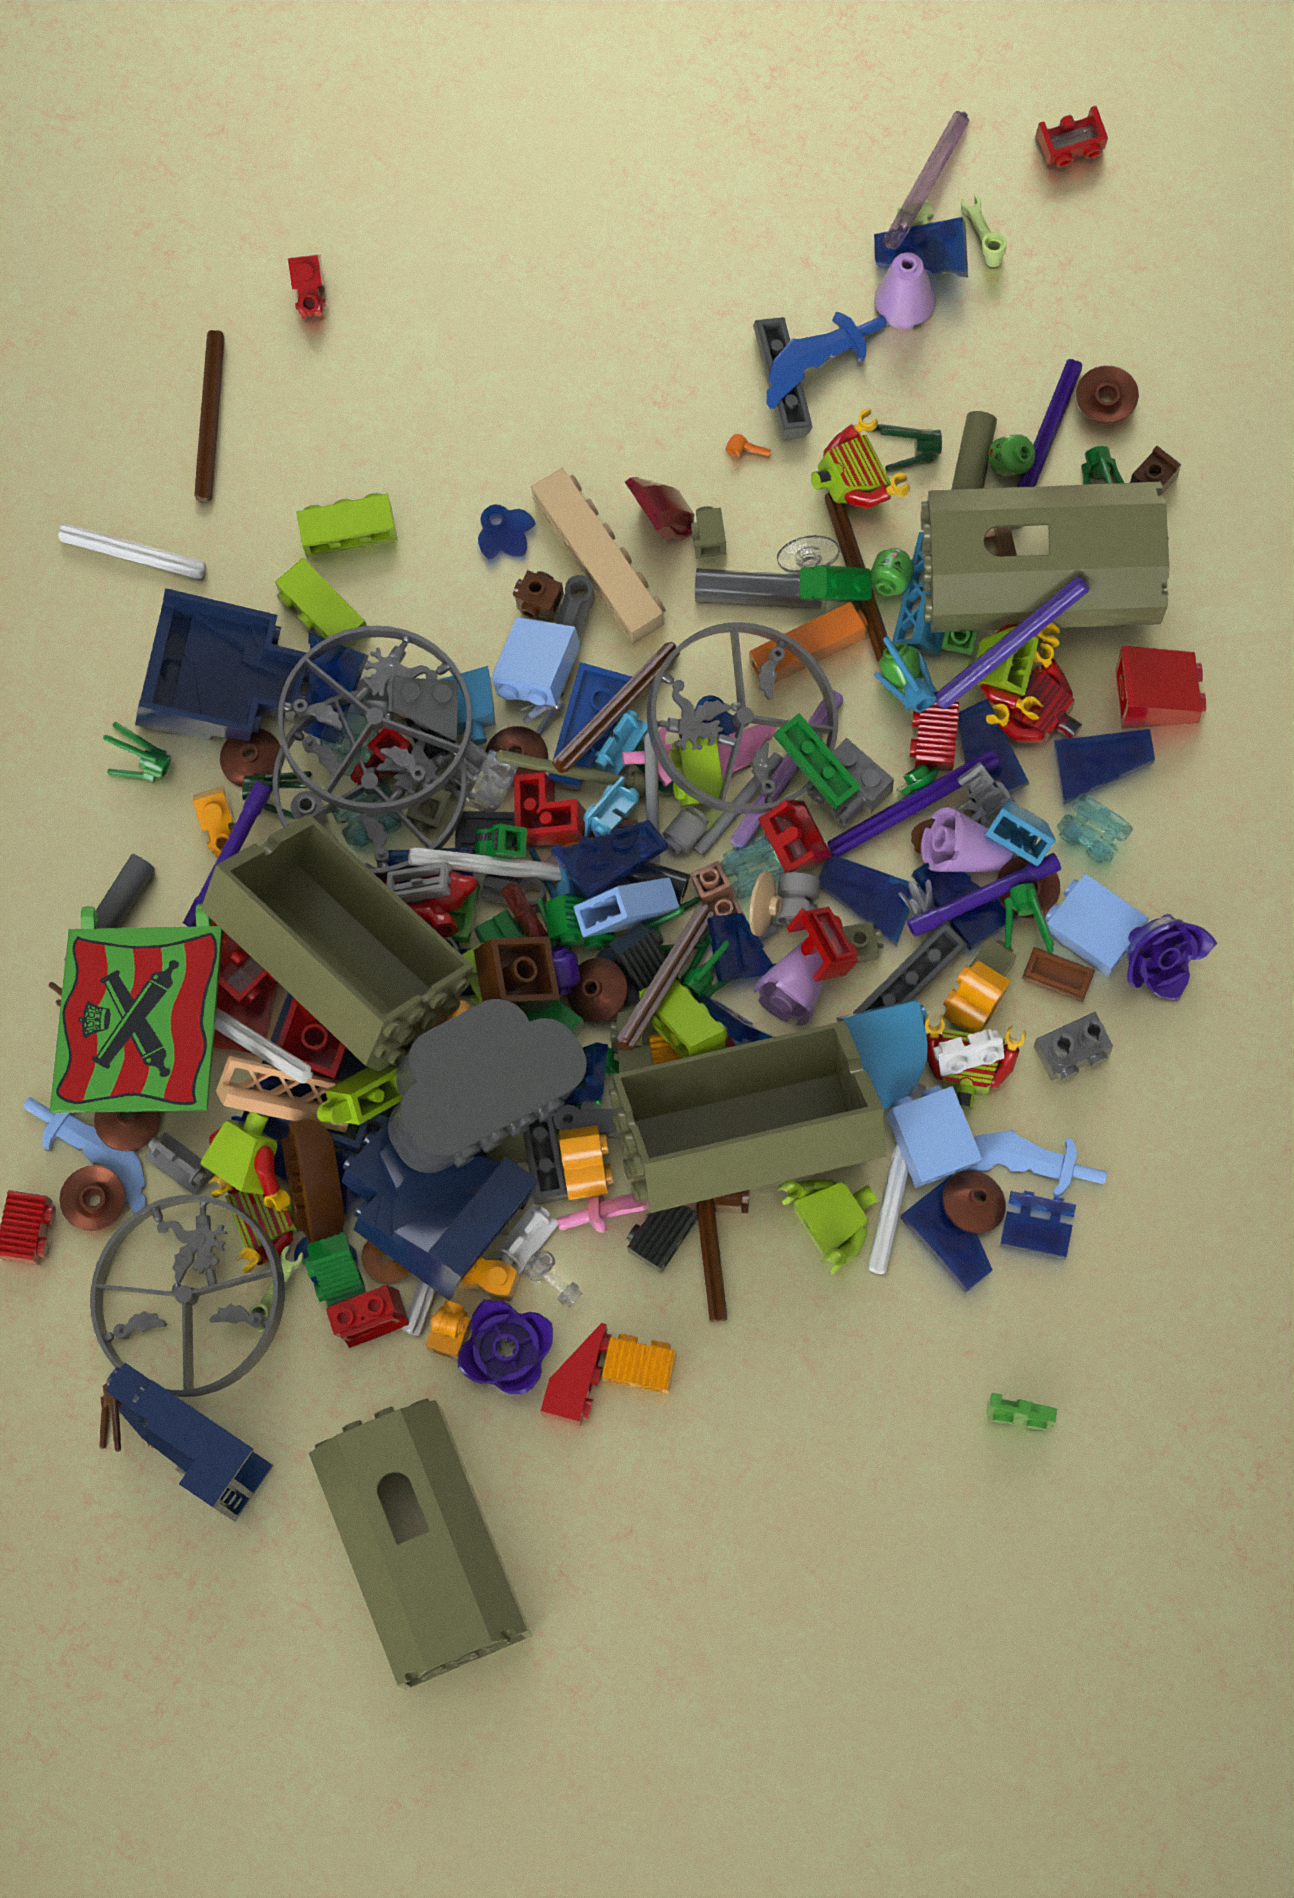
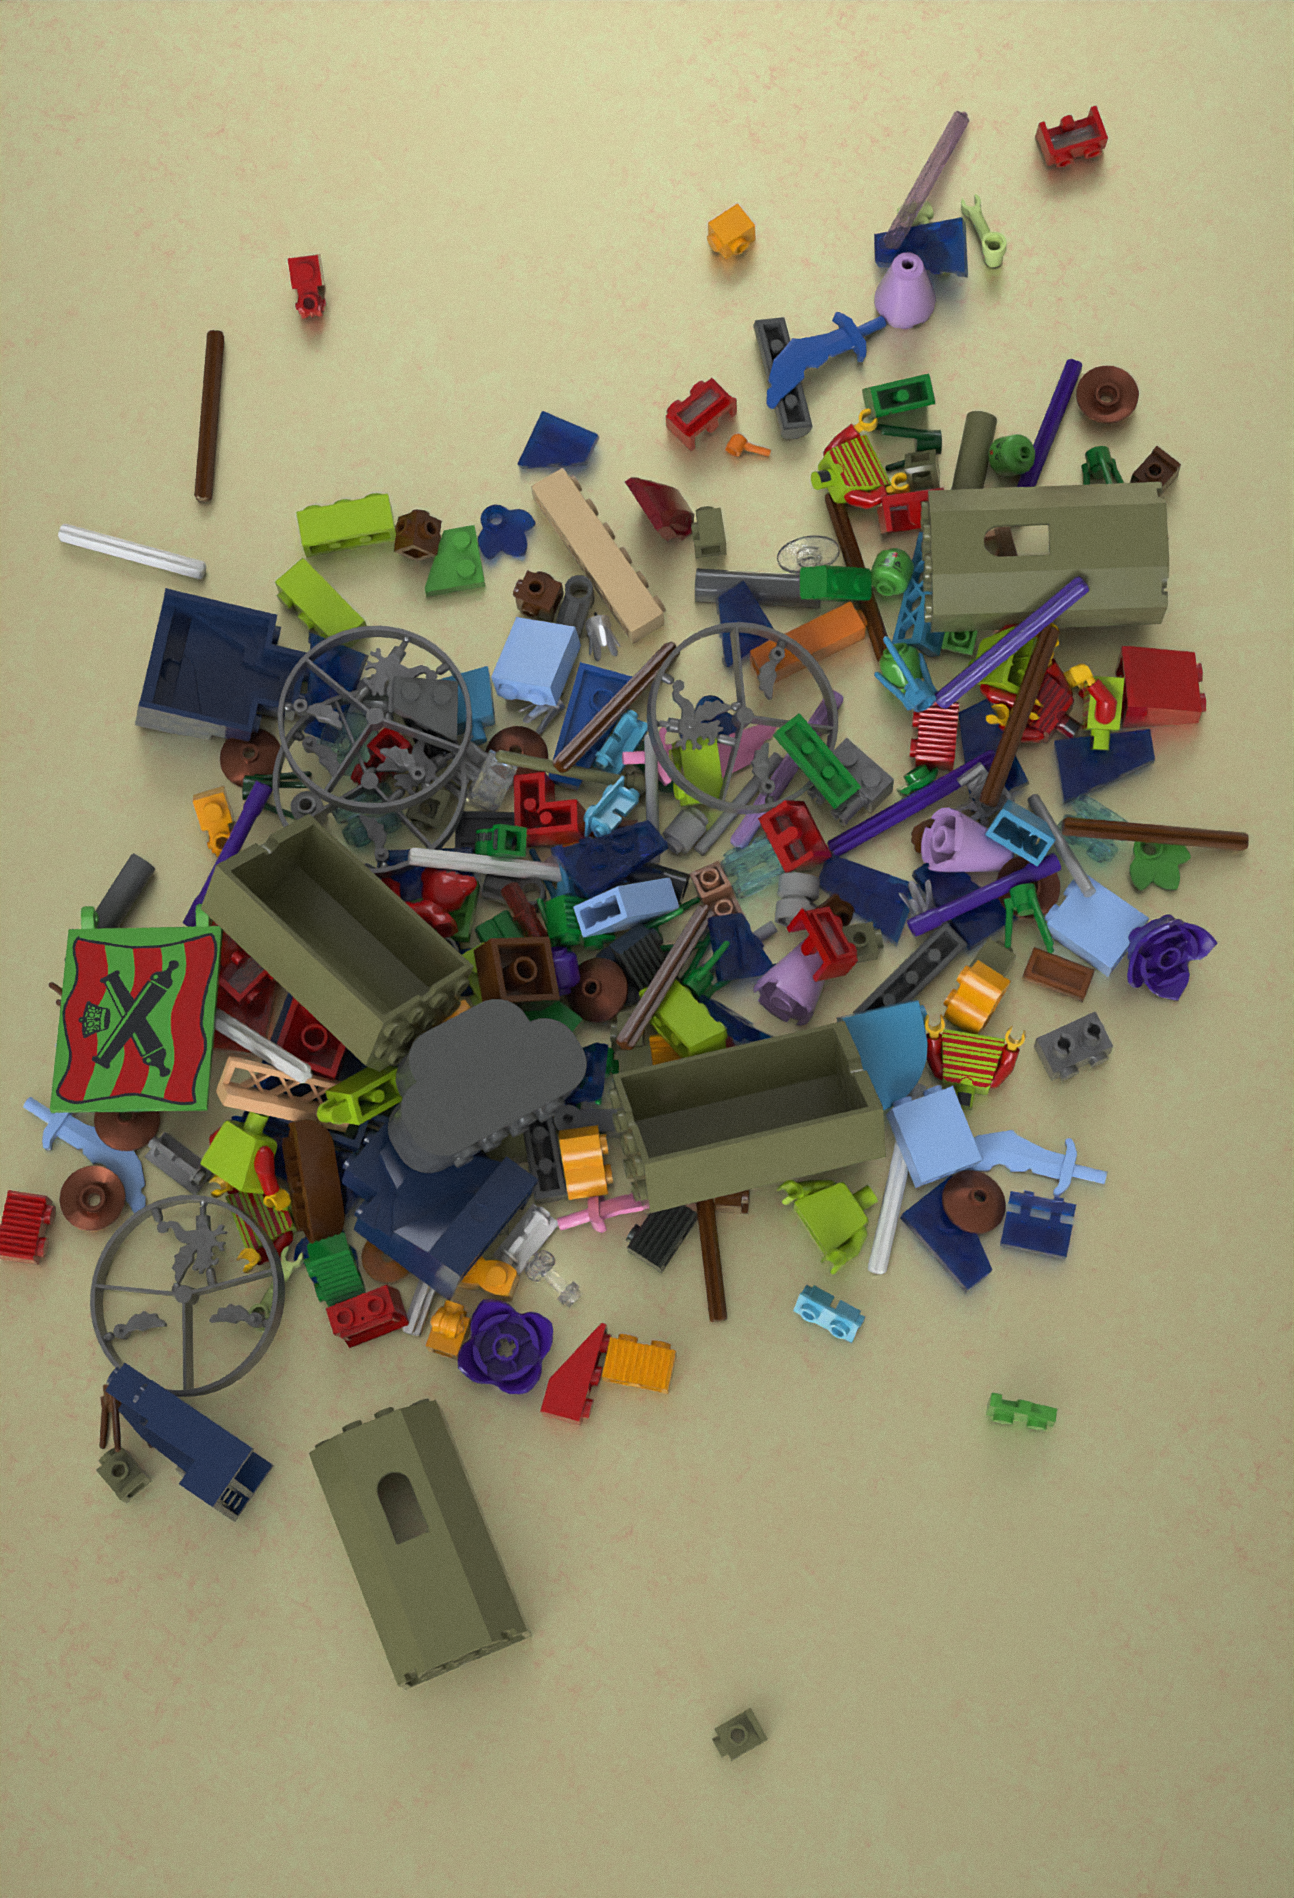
(130, 1482): none -> olive brick
(153, 762): green plant -> none
(417, 535): none -> reddish brown brick
(421, 888): light grey tile -> none
(456, 563): none -> bright green wing
(557, 444): none -> clear blue wing
(600, 634): none -> flat silver piece
(699, 411): none -> red window
(731, 232): none -> light orange brick
(740, 606): none -> clear blue wing
(753, 1735): none -> olive brick
(763, 904): tan dish -> none
(815, 1307): none -> medium azure hinge
(840, 908): none -> reddish brown animal
(899, 396): none -> green brick
(901, 511): none -> red window
(922, 470): none -> olive brick
(984, 1049): white hinge -> none
(1019, 716): none -> reddish brown axle
(1062, 847): none -> light grey bar
(1101, 703): none -> torso
(1154, 833): none -> reddish brown axle
(1158, 867): none -> bright green plate

